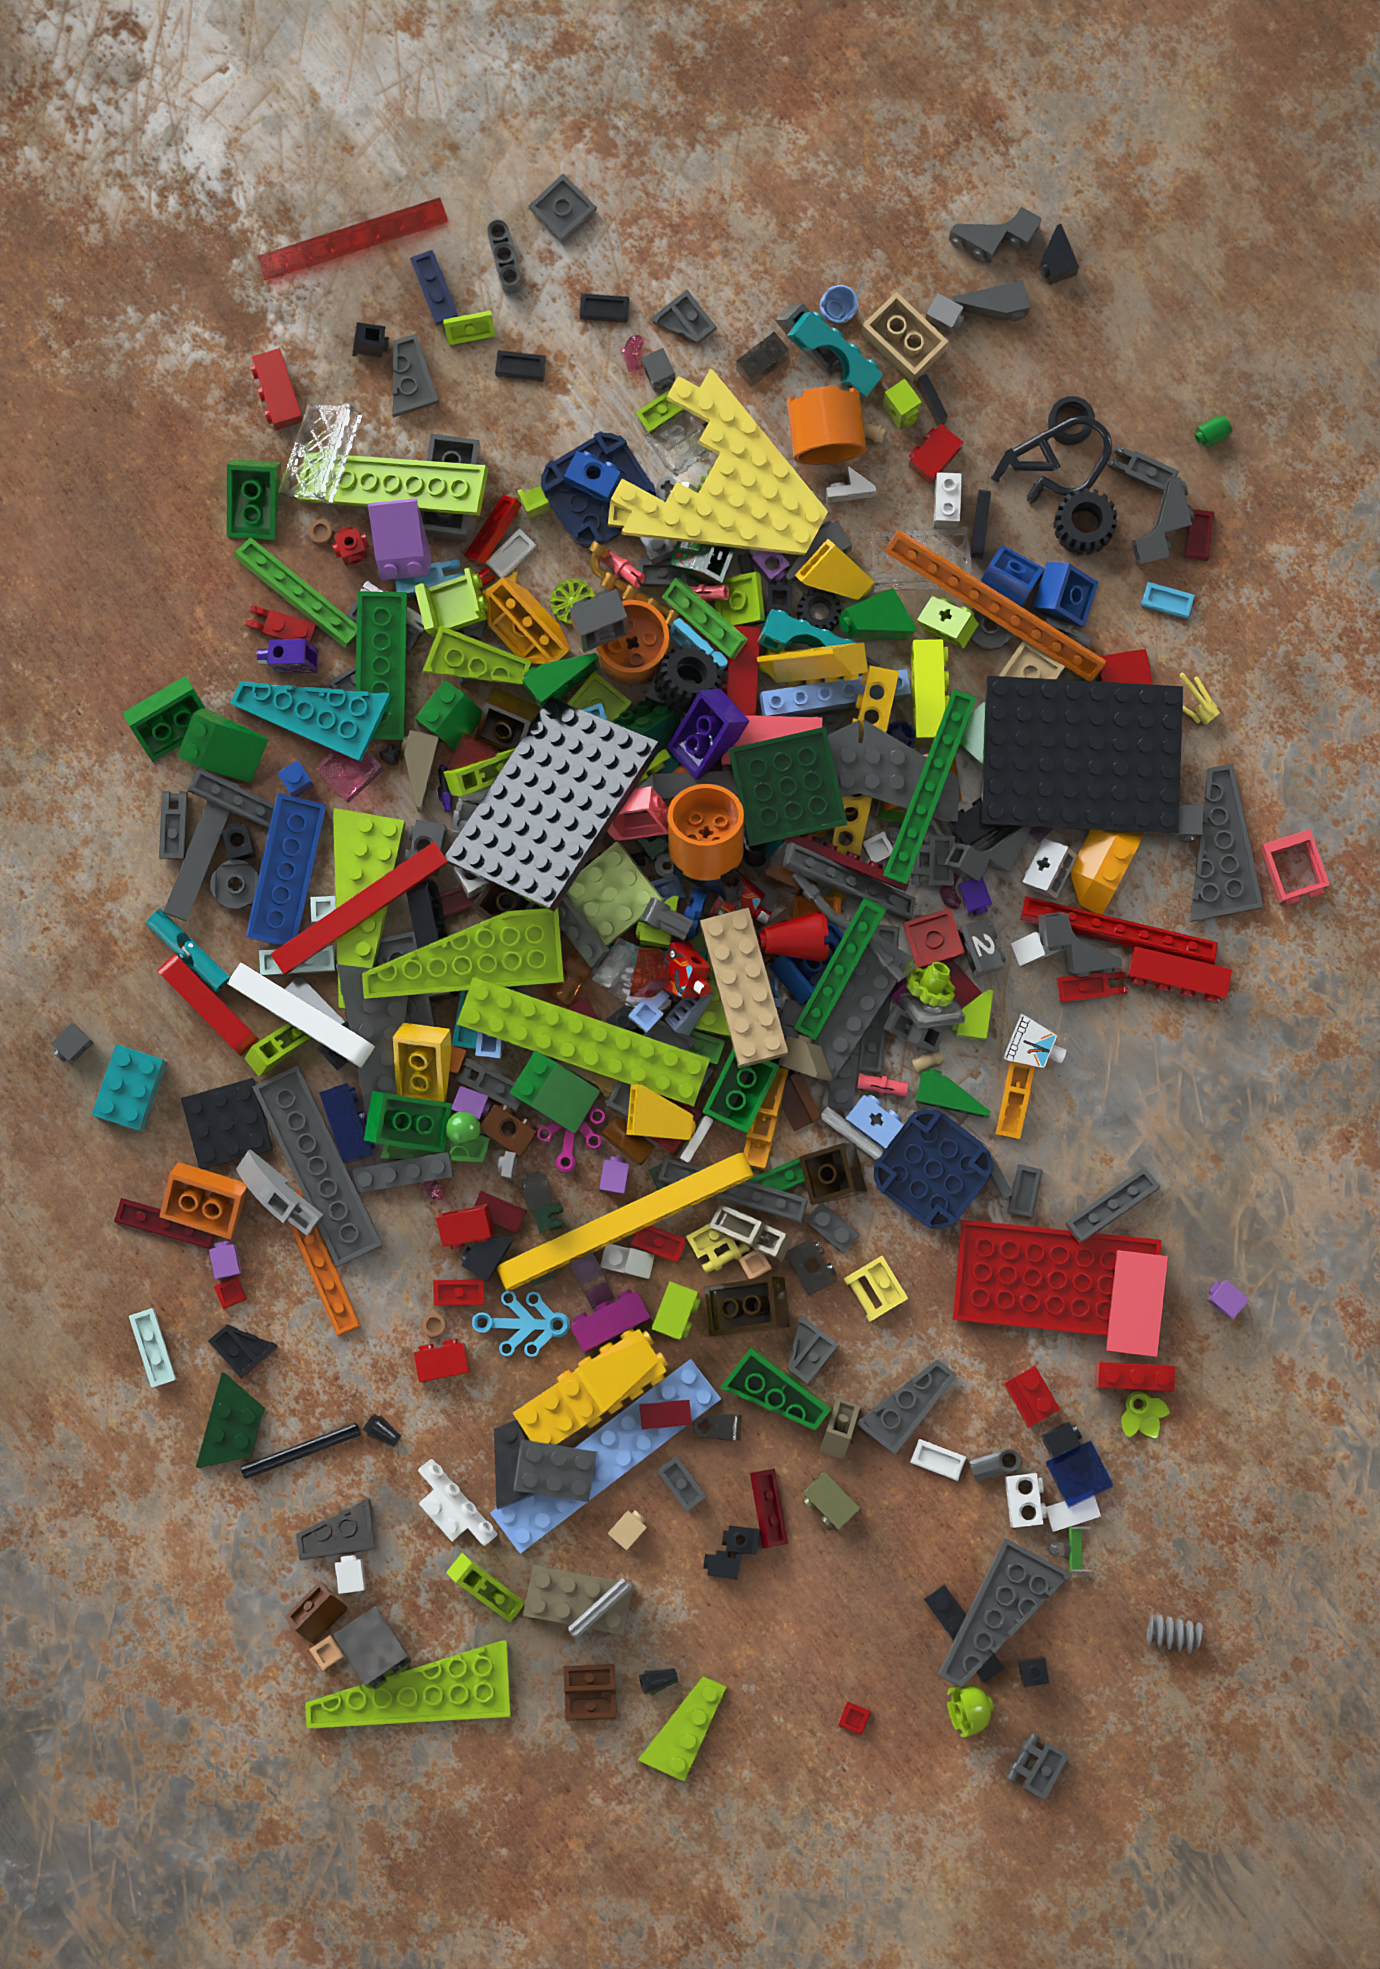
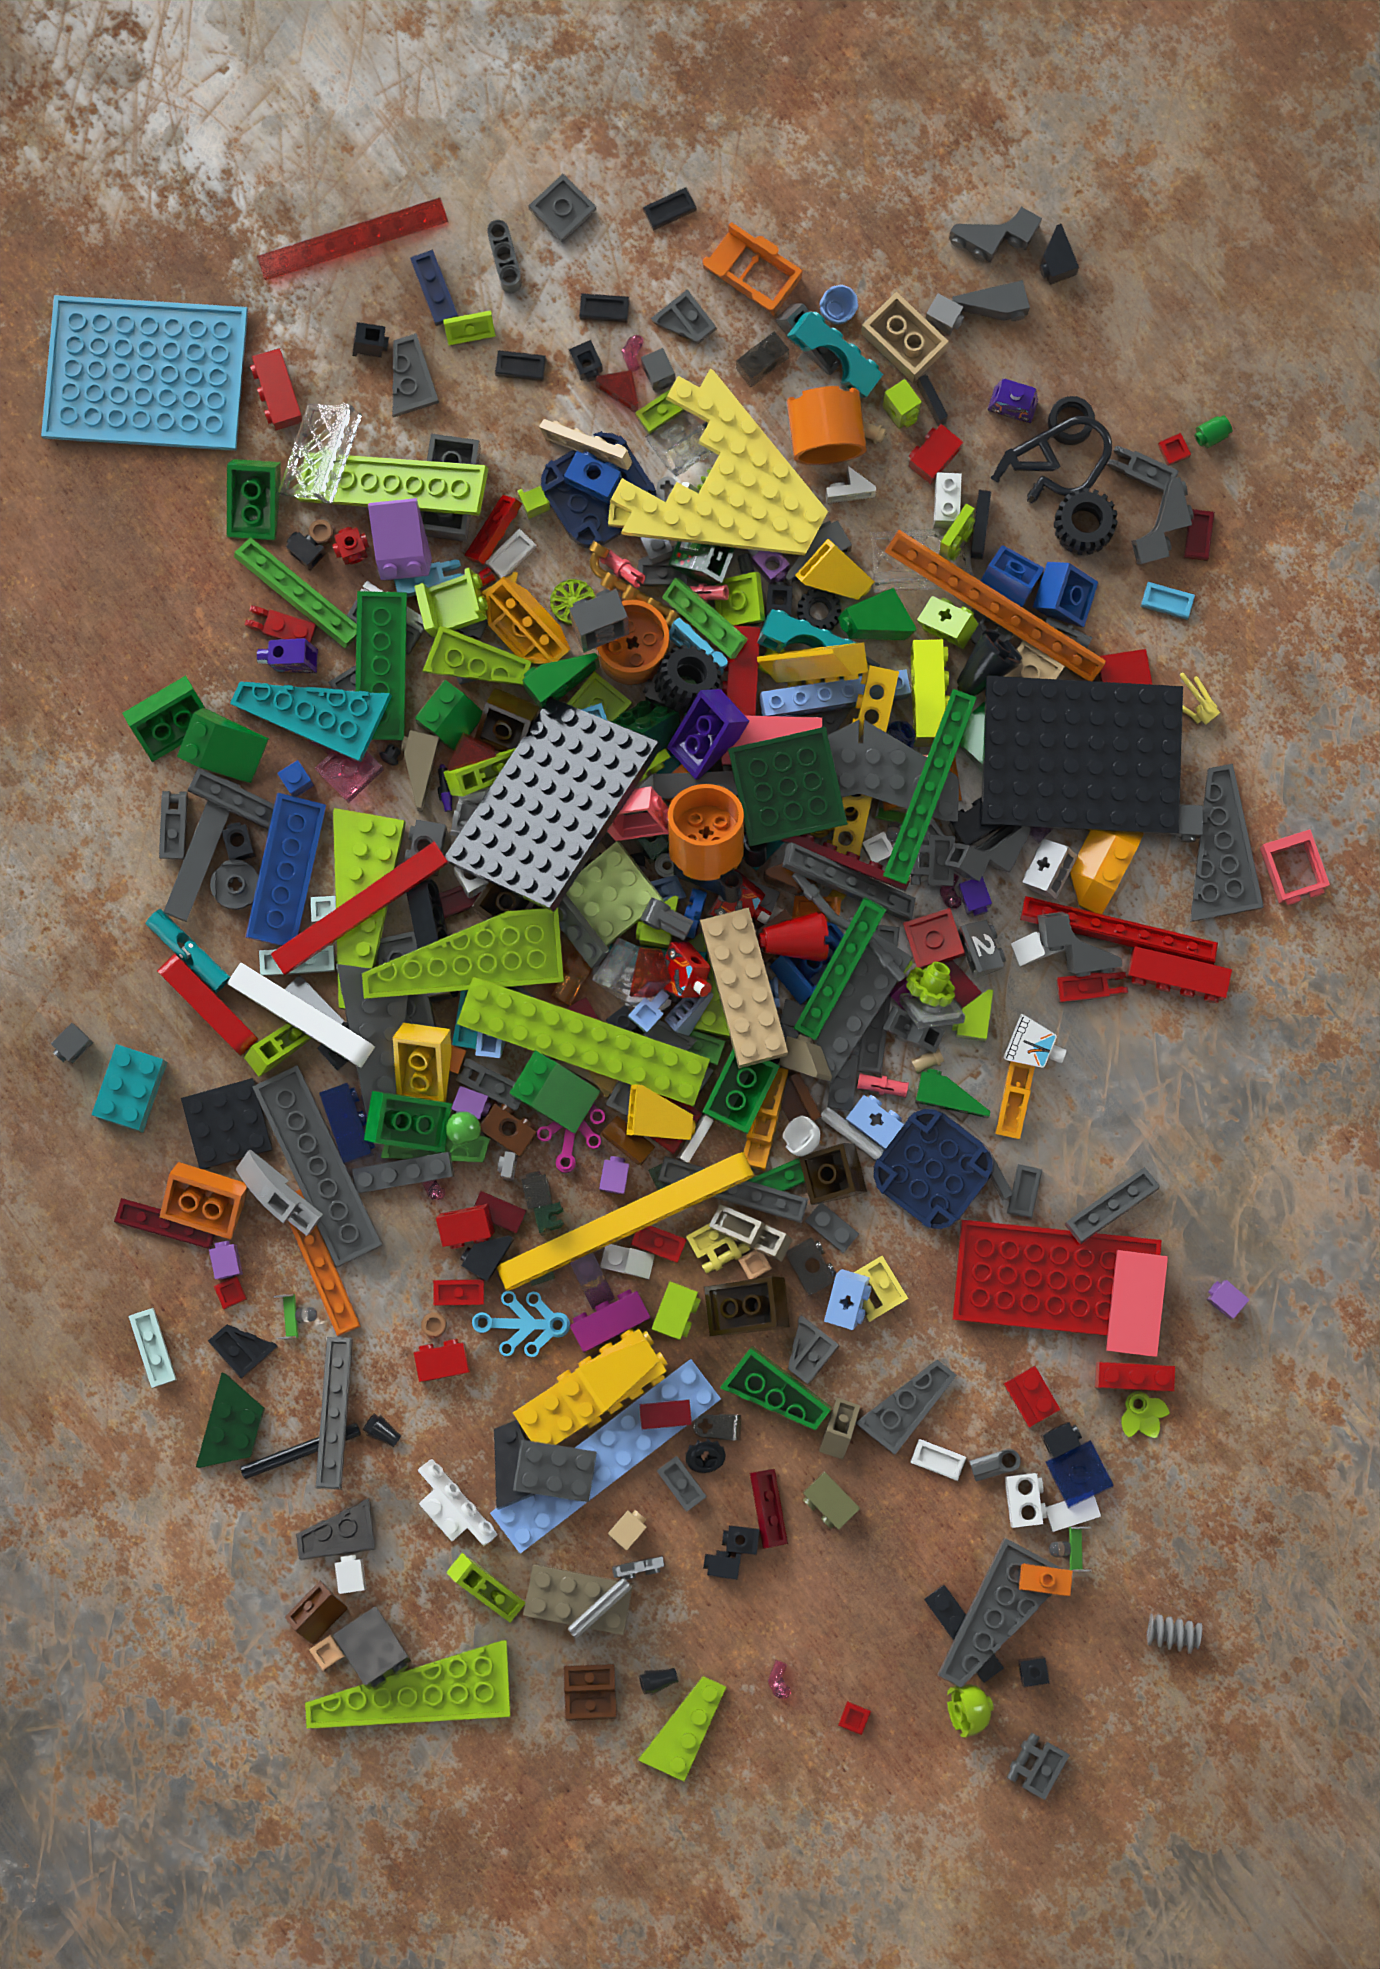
(144, 373): none -> medium azure plate
(293, 1316): none -> piece
(305, 549): none -> black brick
(334, 1413): none -> dark grey tile
(579, 441): none -> tan plate
(586, 353): none -> black brick
(619, 387): none -> clear red slope
(628, 1570): none -> dark grey wing
(669, 208): none -> black tile
(712, 1461): none -> black gear
(731, 249): none -> orange piece
(776, 1681): none -> clear pink arm
(801, 1136): none -> white hair
(838, 1310): none -> light blue brick
(960, 531): none -> lime plate
(988, 658): none -> black cone
(1014, 400): none -> dark purple torso
(1045, 1580): none -> orange plate
(1174, 449): none -> red plate

